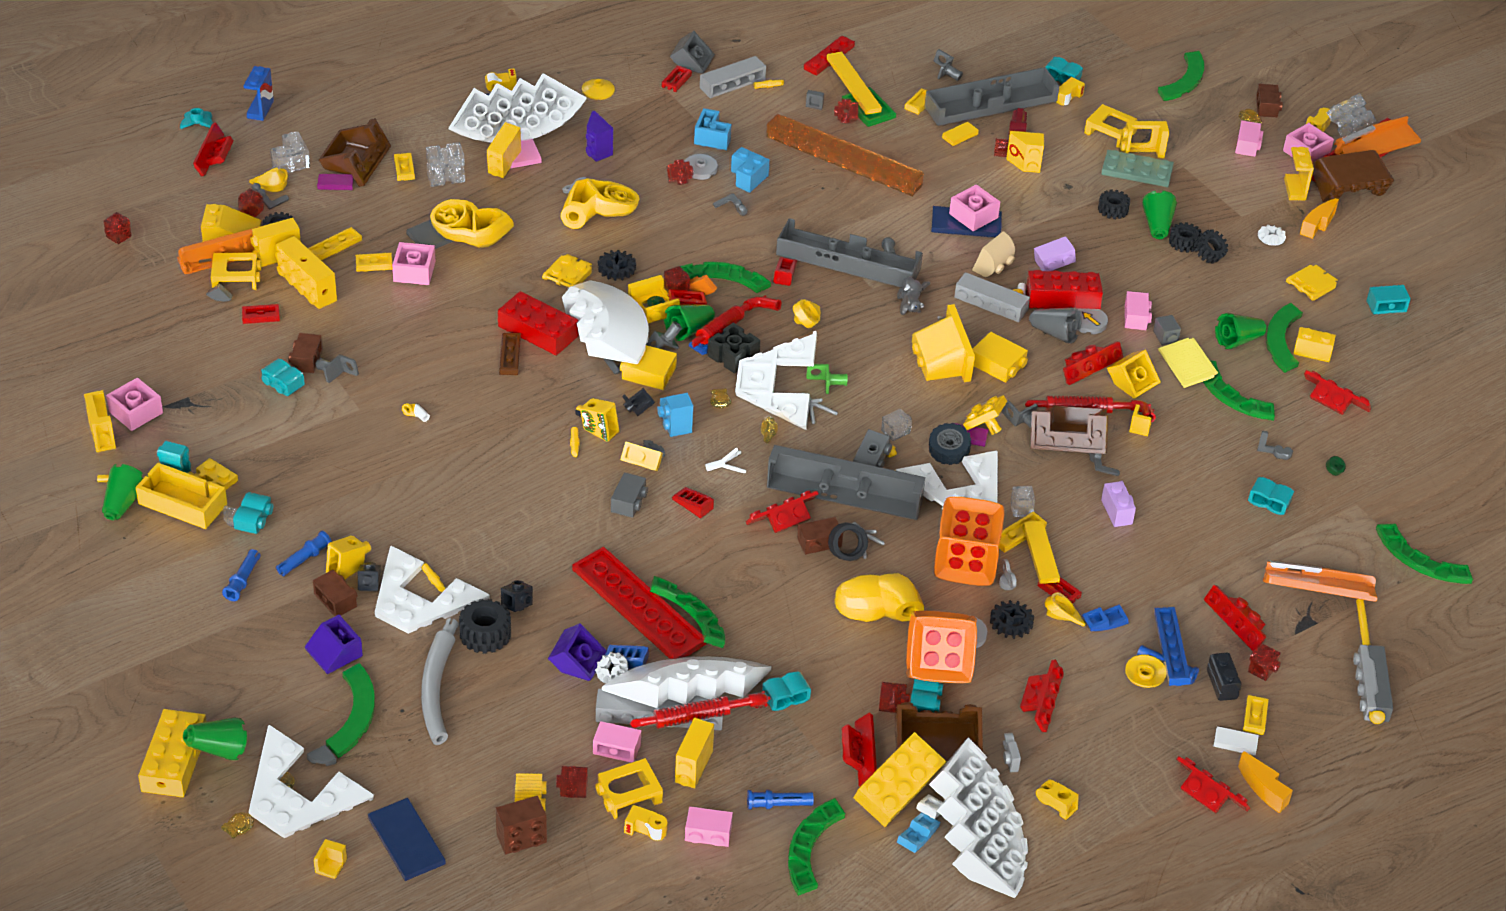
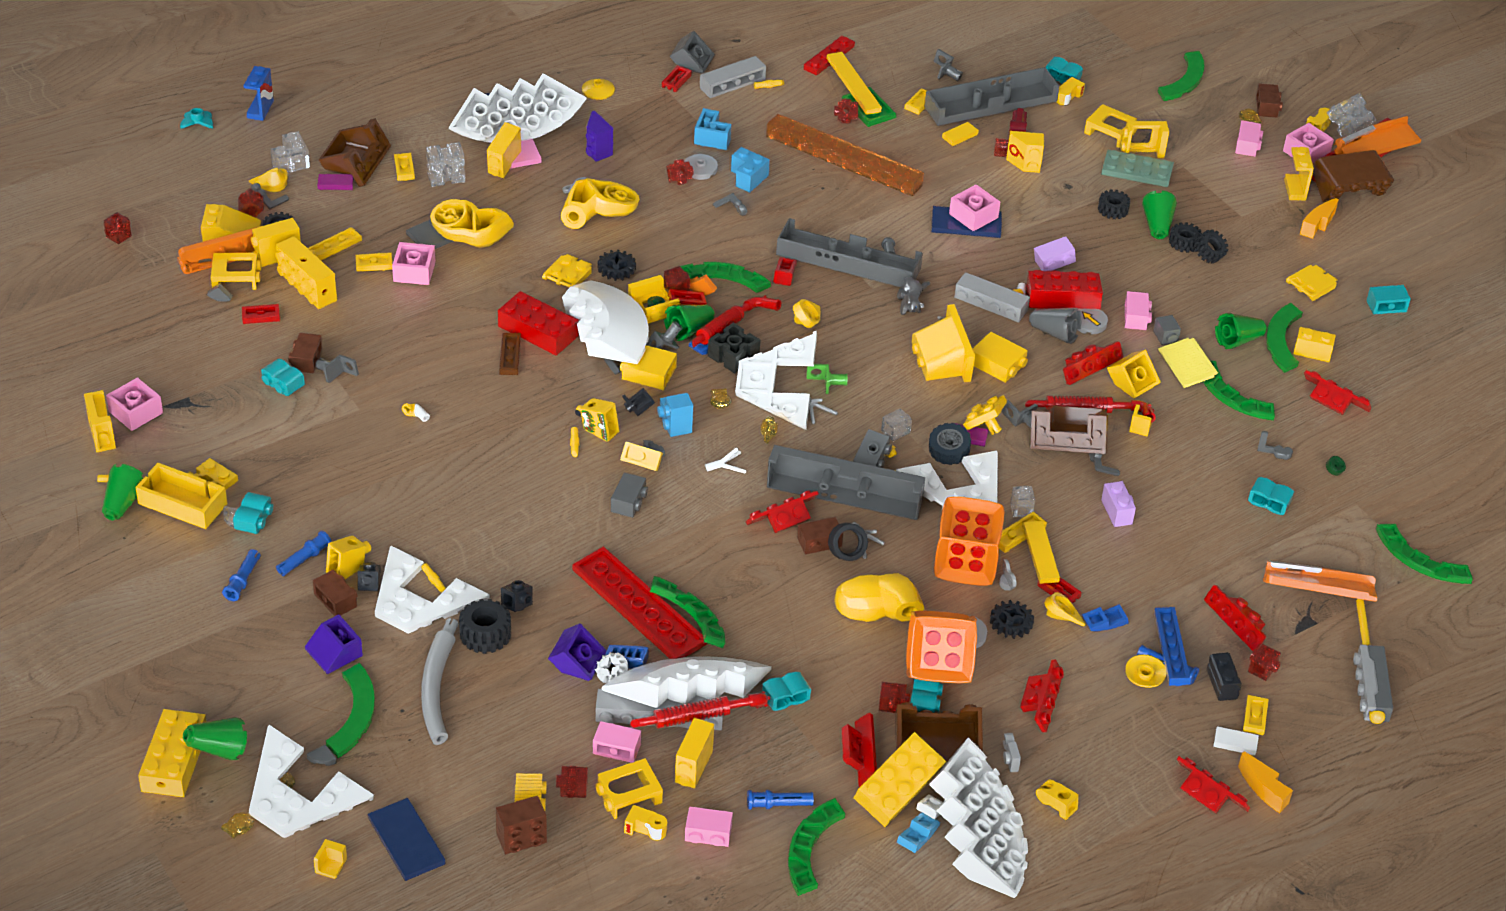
(174, 456): teal brick -> none
(212, 150): red bracket -> none
(506, 80): yellow leg -> none
(700, 508): red slope -> none
(815, 99): dark grey tile -> none
(995, 255): tan brick -> none
(1276, 235): white gear -> none

